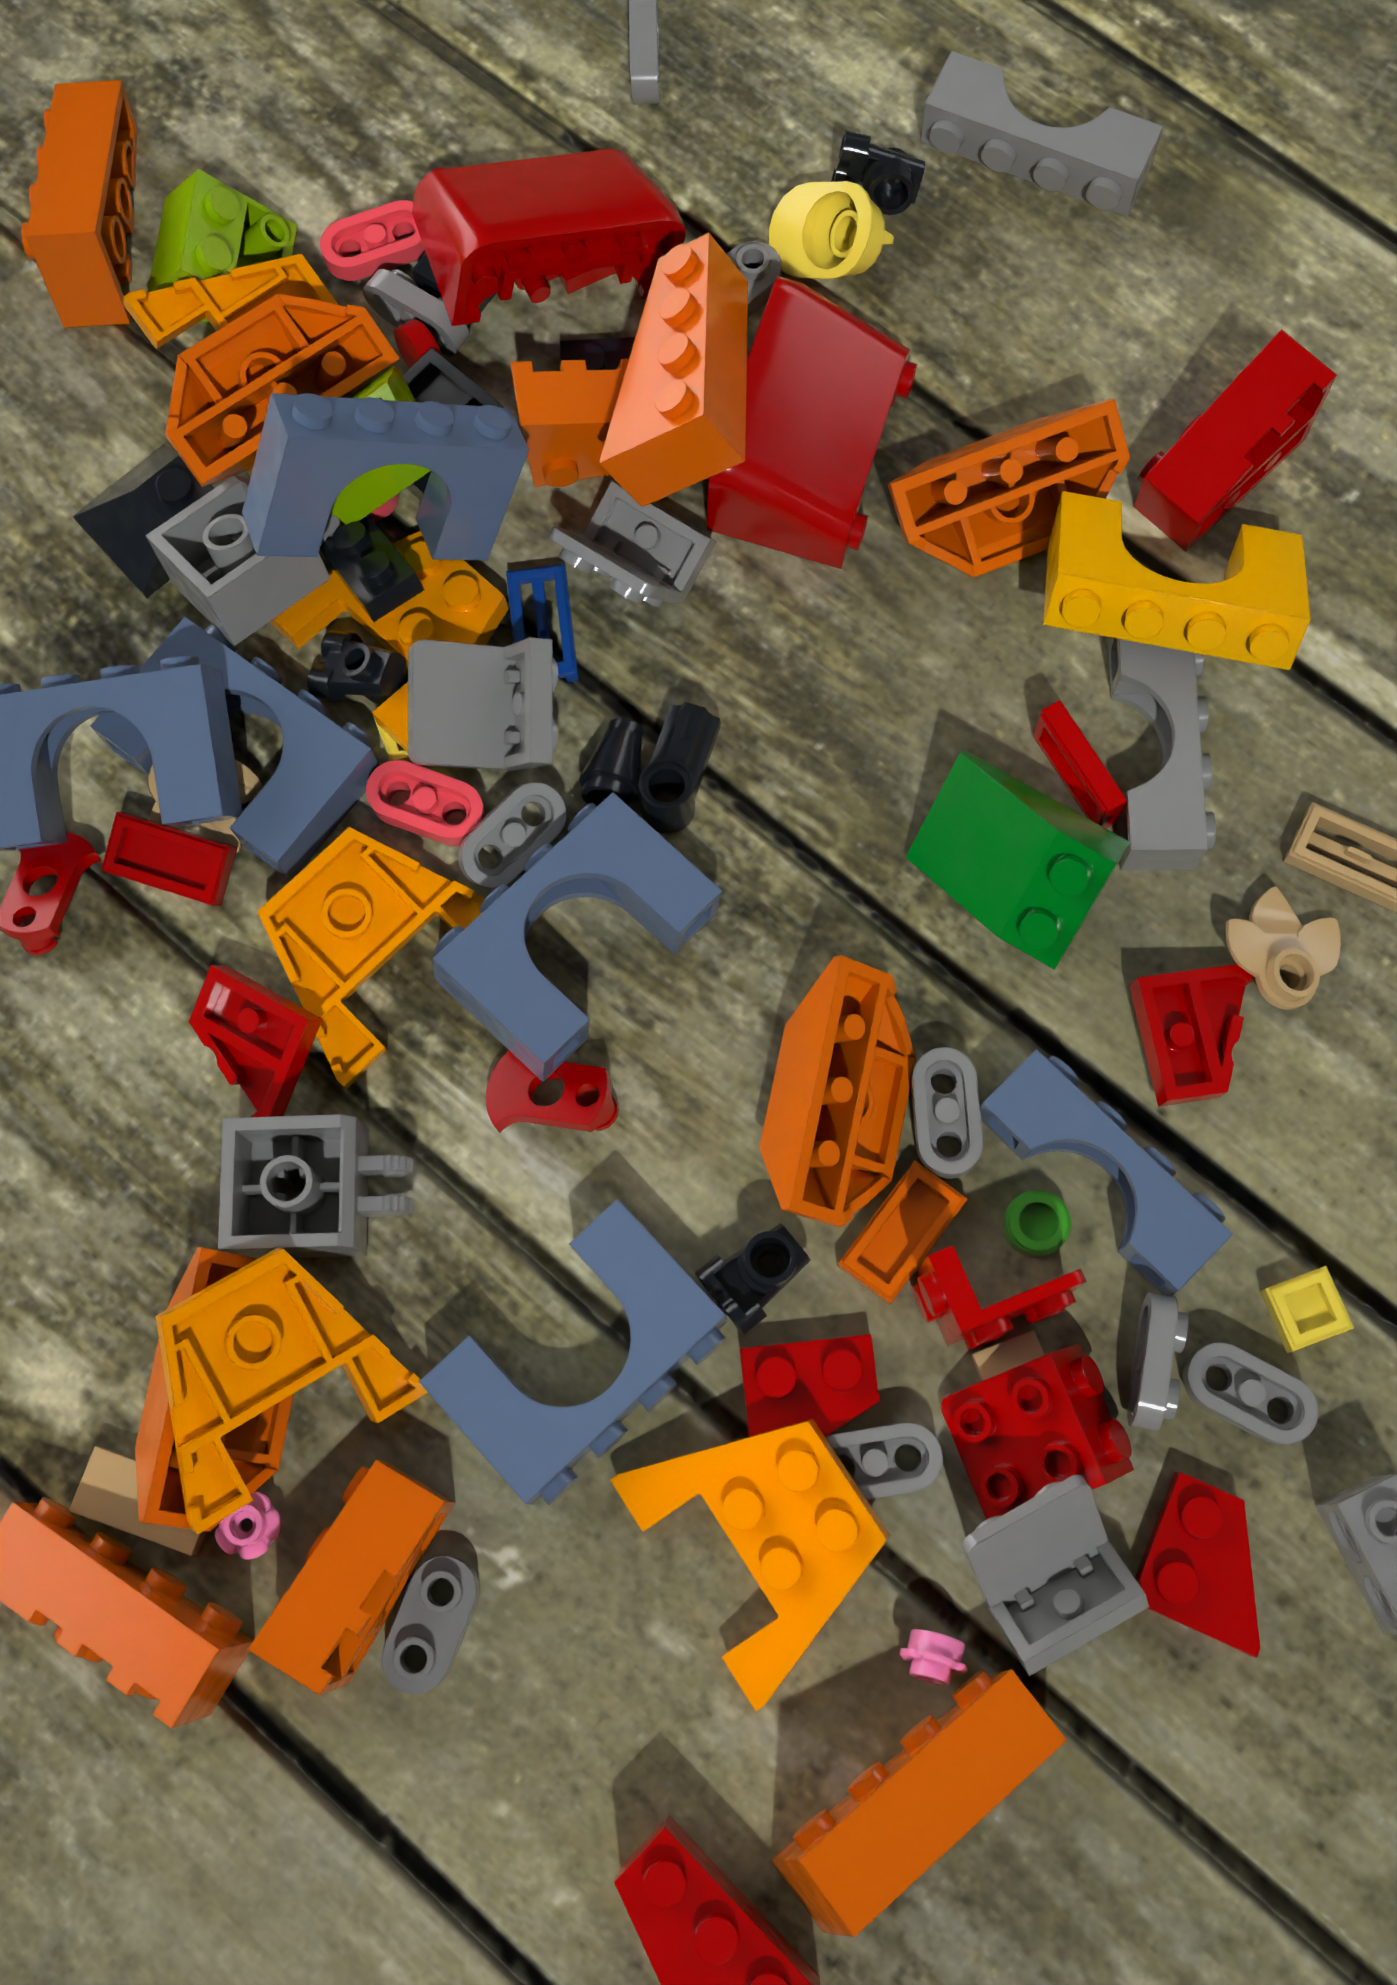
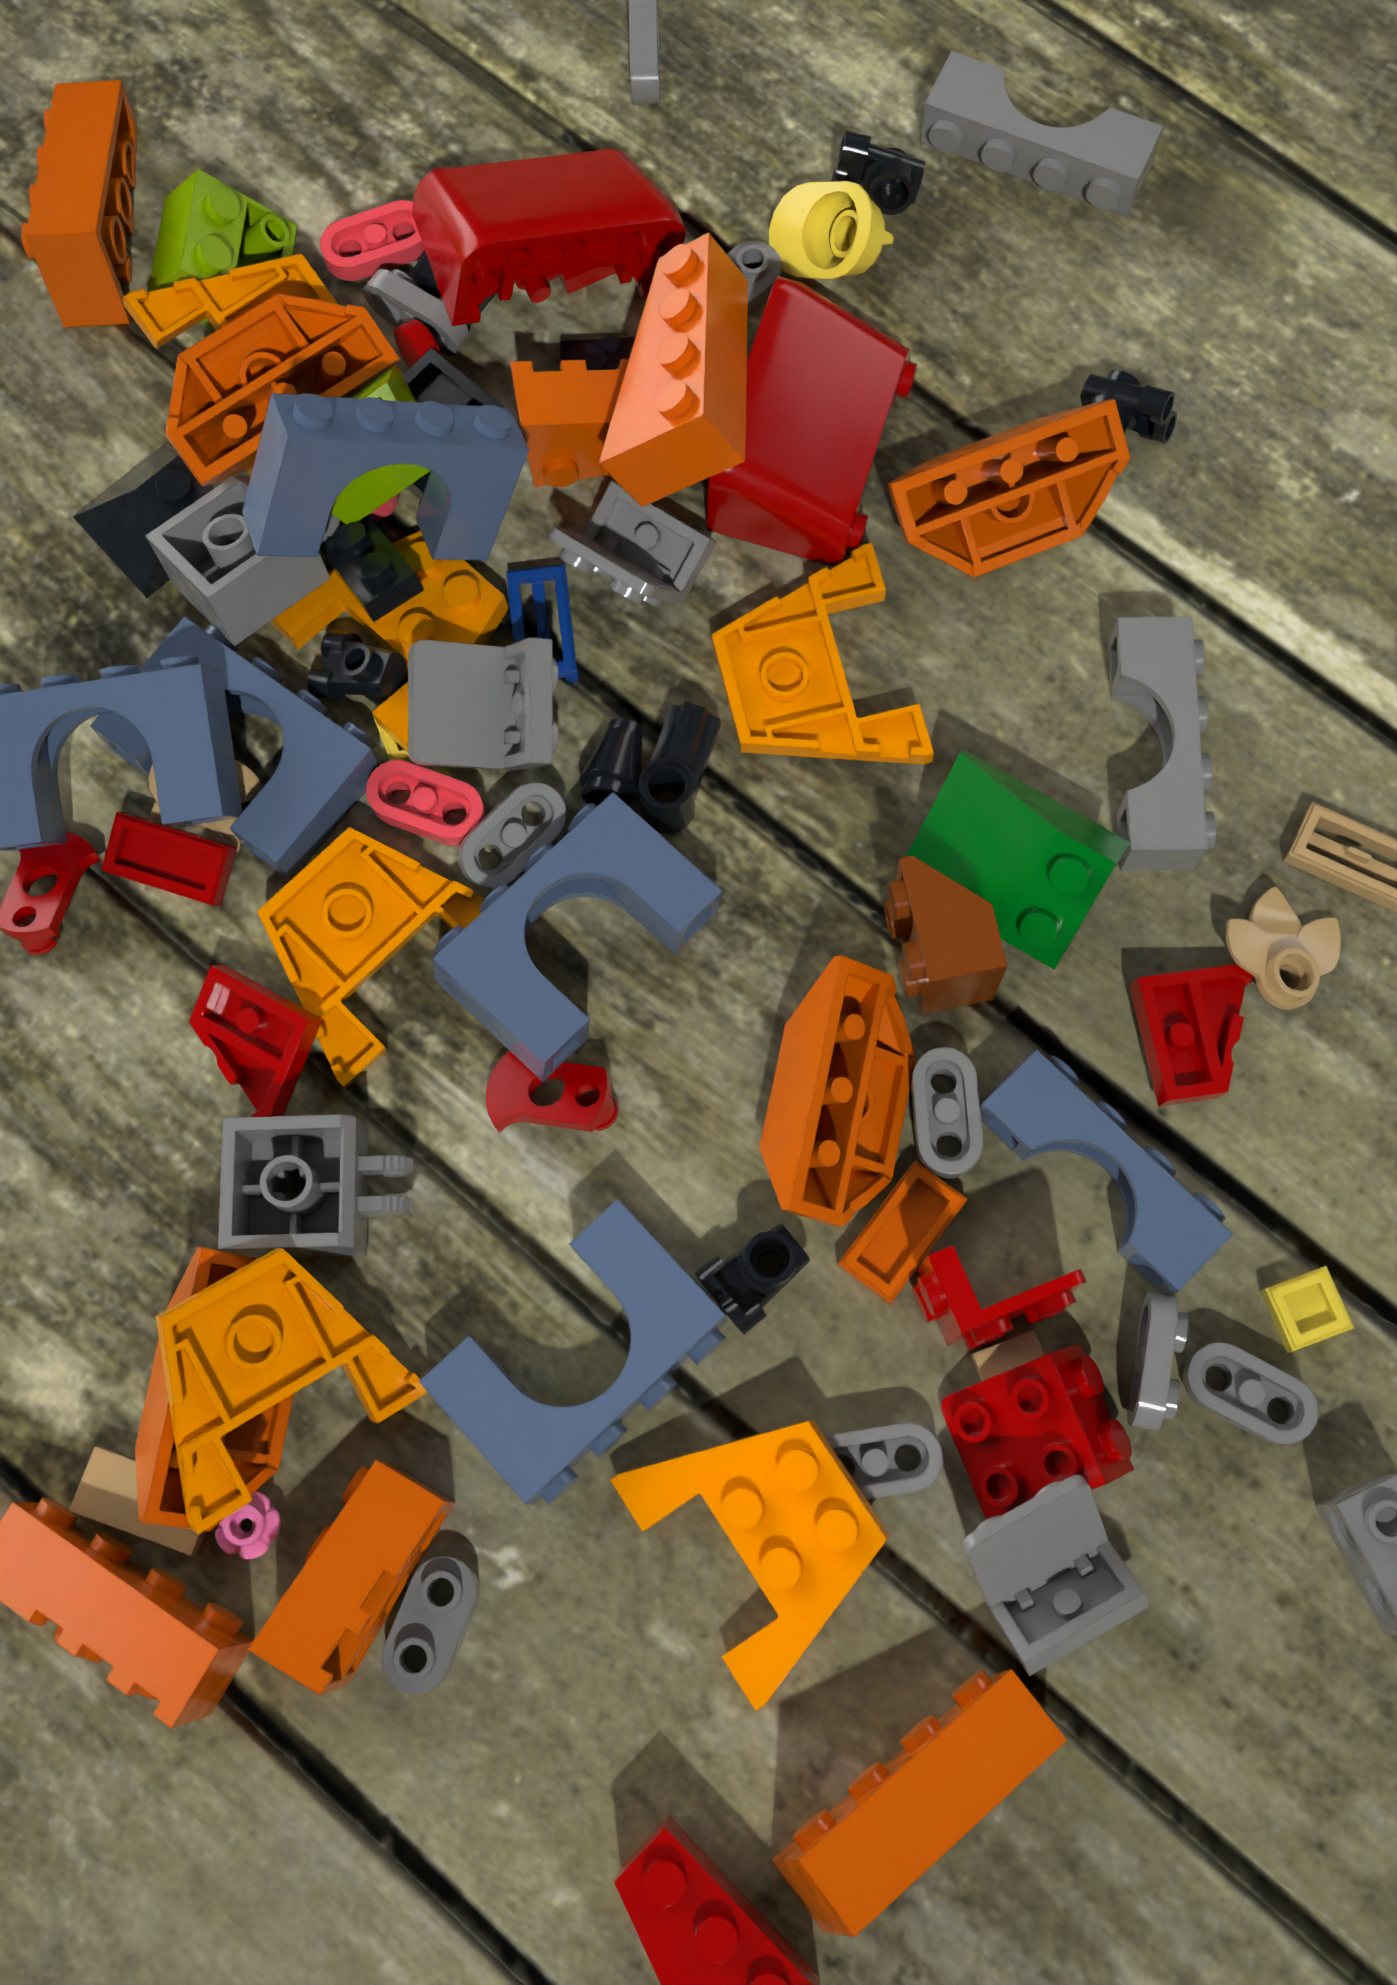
(790, 681): none -> light orange wing
(809, 1381): red wing -> none
(934, 1657): bright pink plate -> none
(947, 939): none -> dark orange slope
(1037, 1223): bright green tile -> none
(1078, 766): red tile -> none
(1104, 591): yellow arch -> none
(1140, 408): none -> black plate
(1201, 1564): red wing -> none
(1235, 441): red wedge -> none

